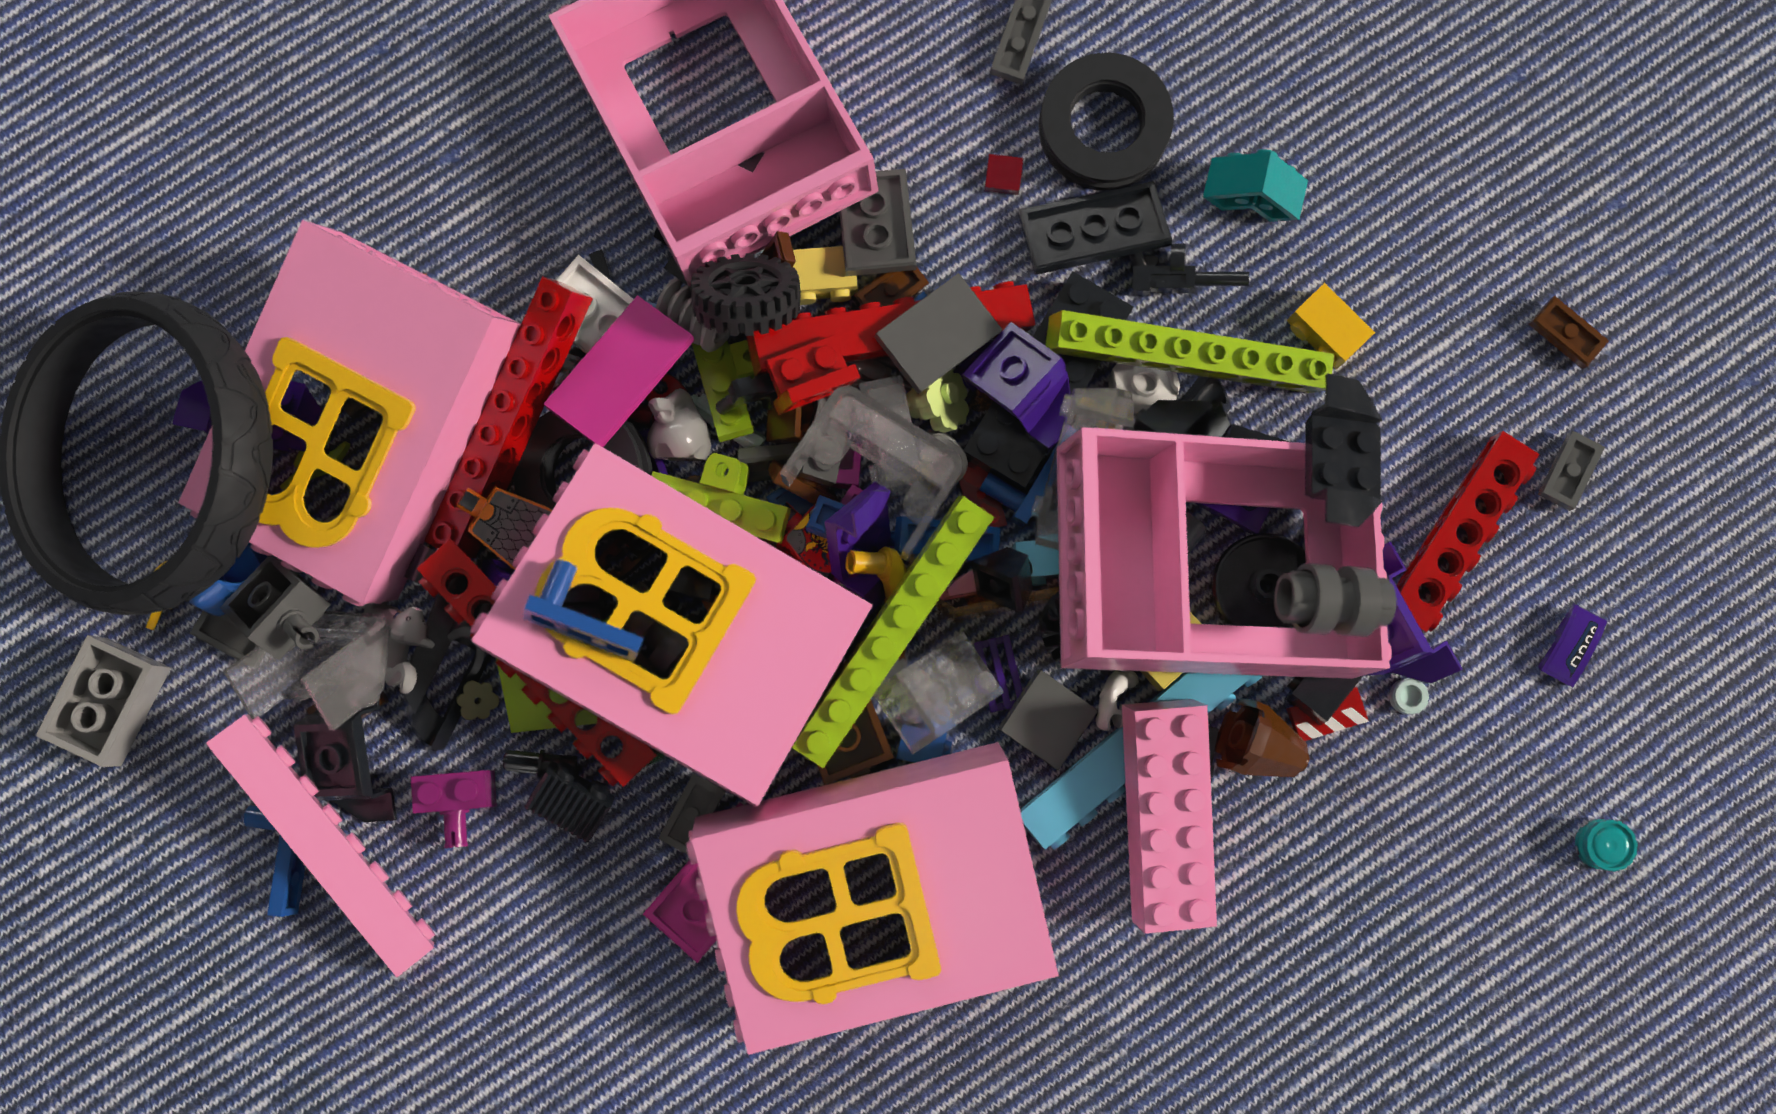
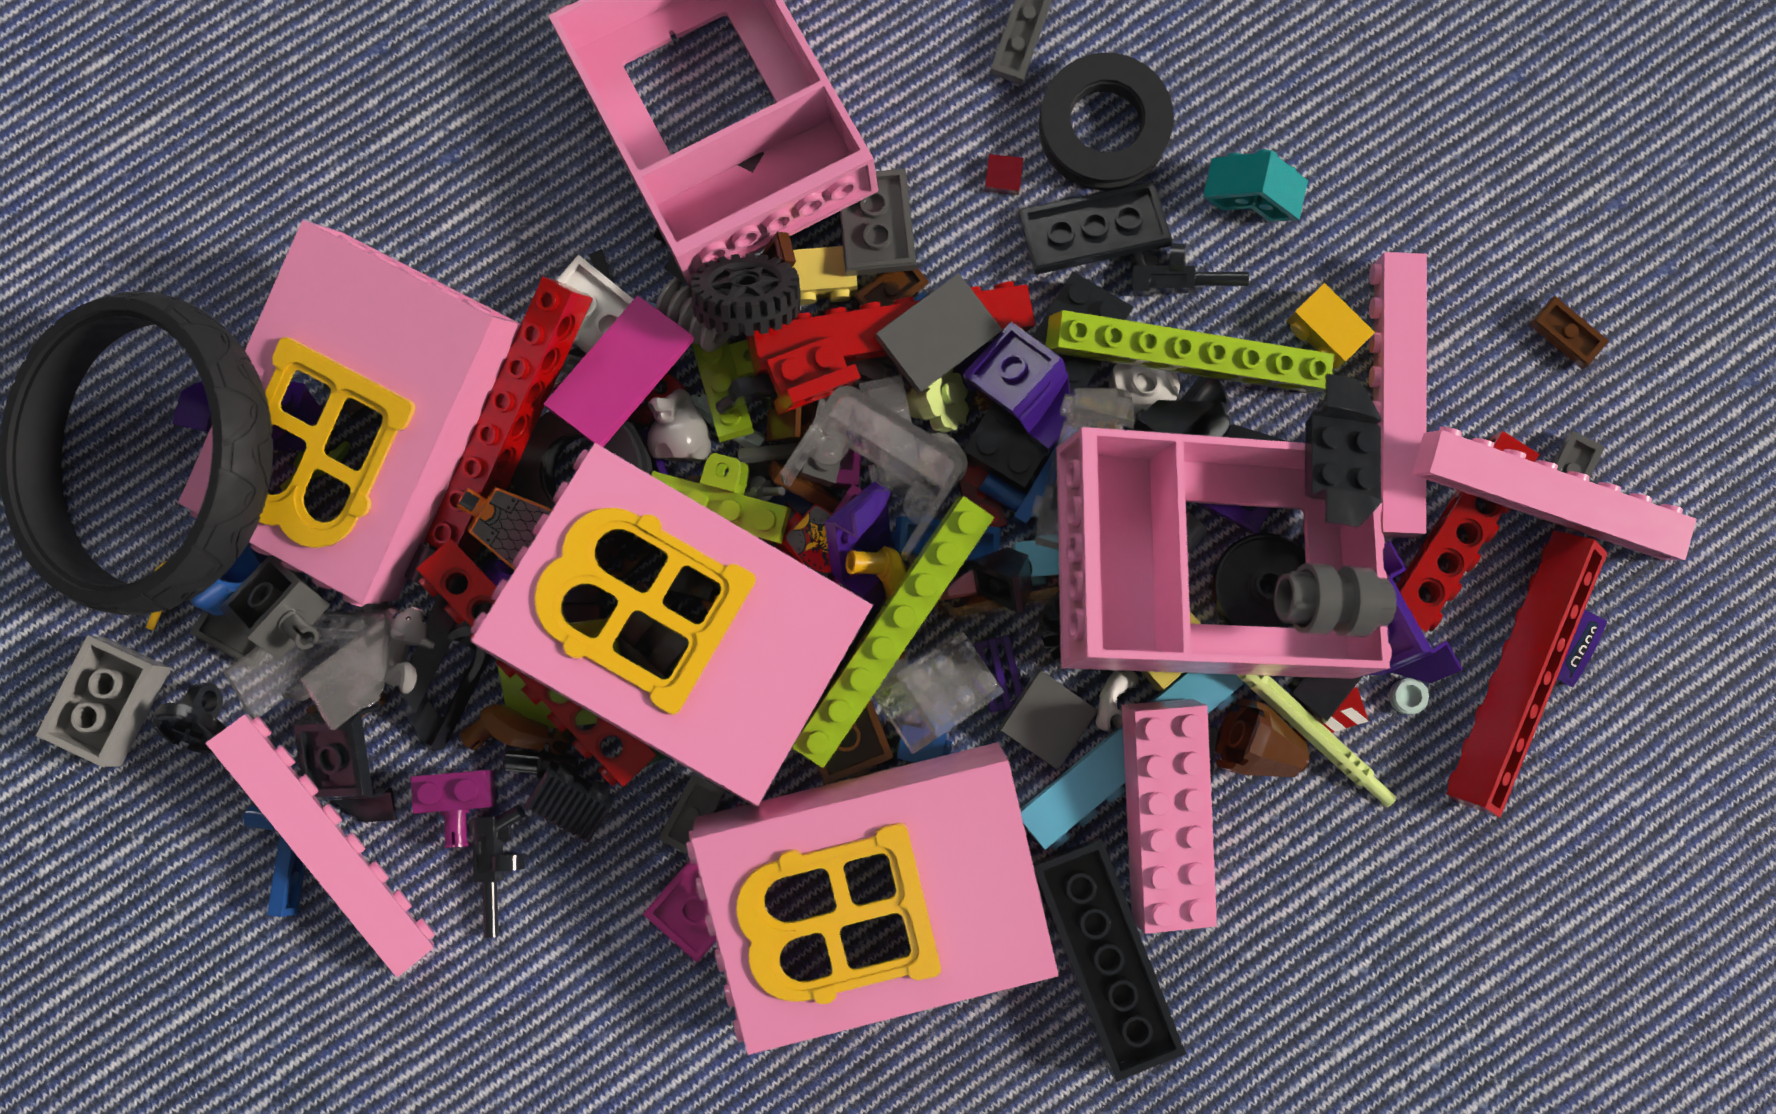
(189, 720): none -> black tile
(486, 700): olive plant -> none
(490, 861): none -> black piece
(514, 730): none -> reddish brown arm
(549, 613): blue piece -> none
(762, 488): none -> dark grey hand
(822, 511): blue tile -> none
(1107, 959): none -> black brick
(1318, 735): none -> yellowish green axle
(1400, 386): none -> bright pink brick
(1526, 673): none -> red brick
(1554, 495): none -> bright pink brick
(1606, 844): teal wheel -> none

